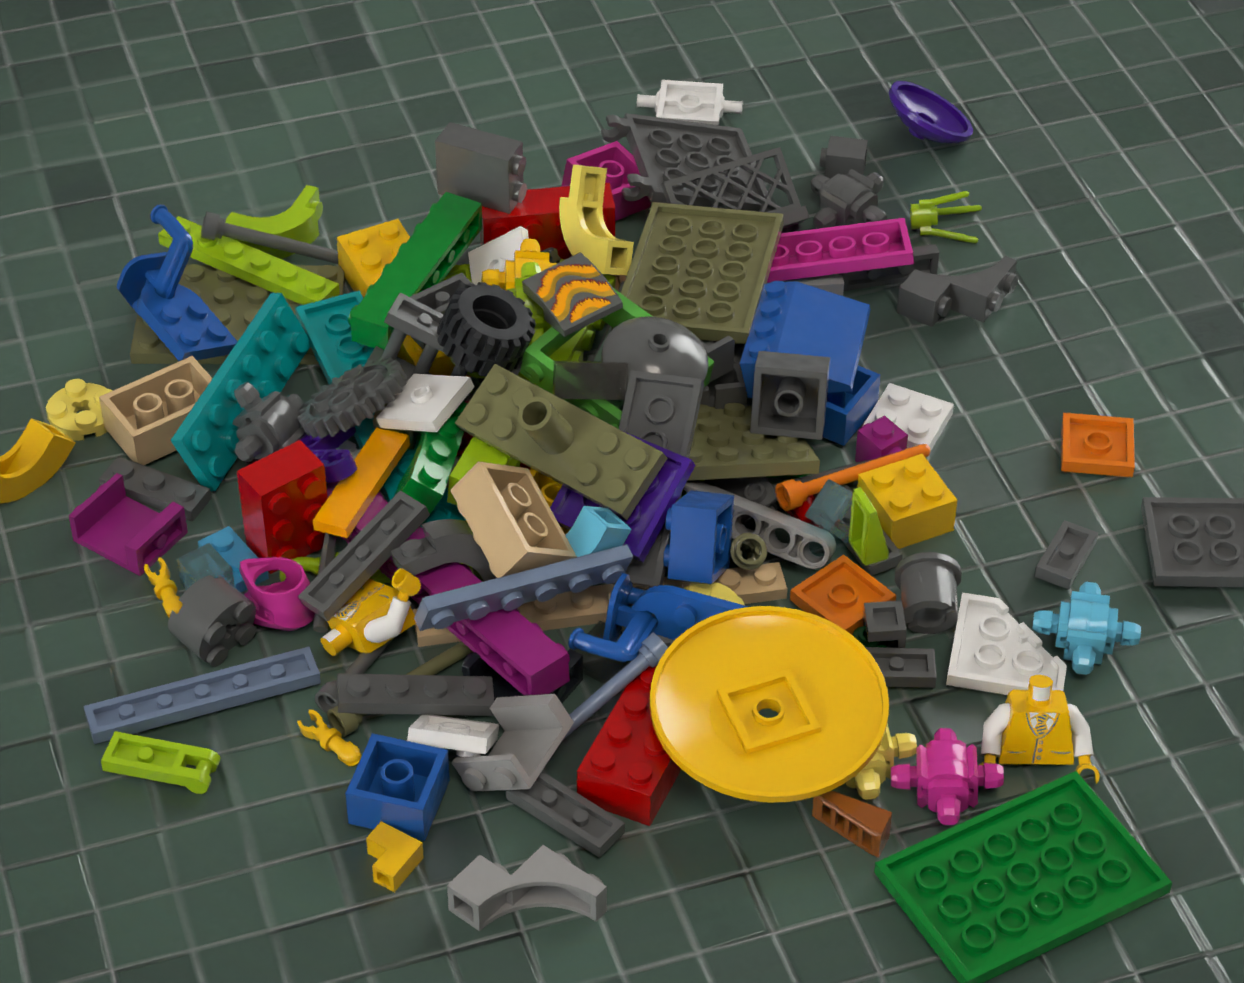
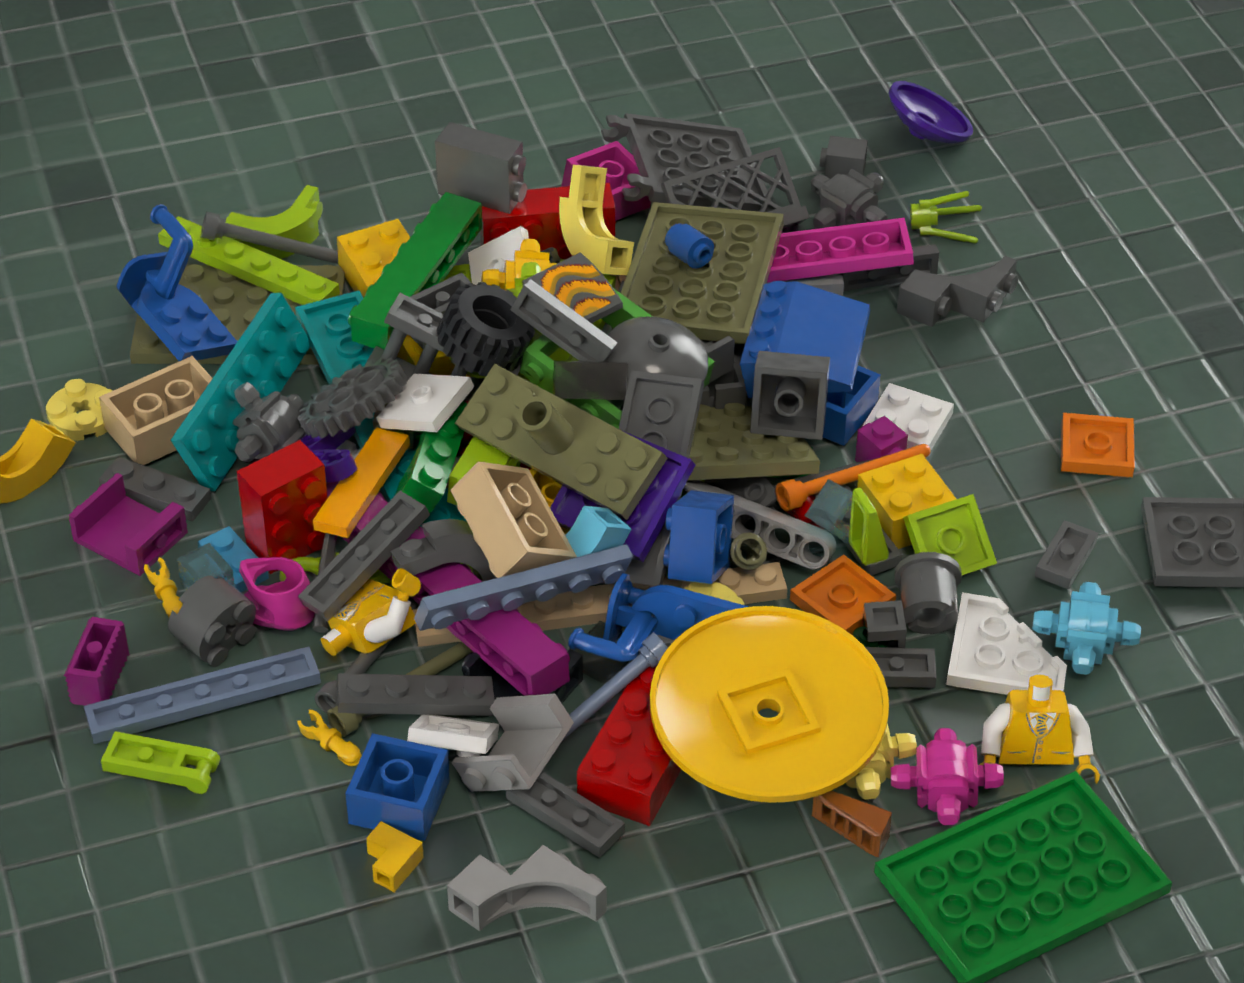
(97, 661): none -> magenta brick
(562, 324): none -> dark grey plate
(689, 245): none -> blue brick
(690, 102): white plate -> none
(953, 530): none -> lime plate

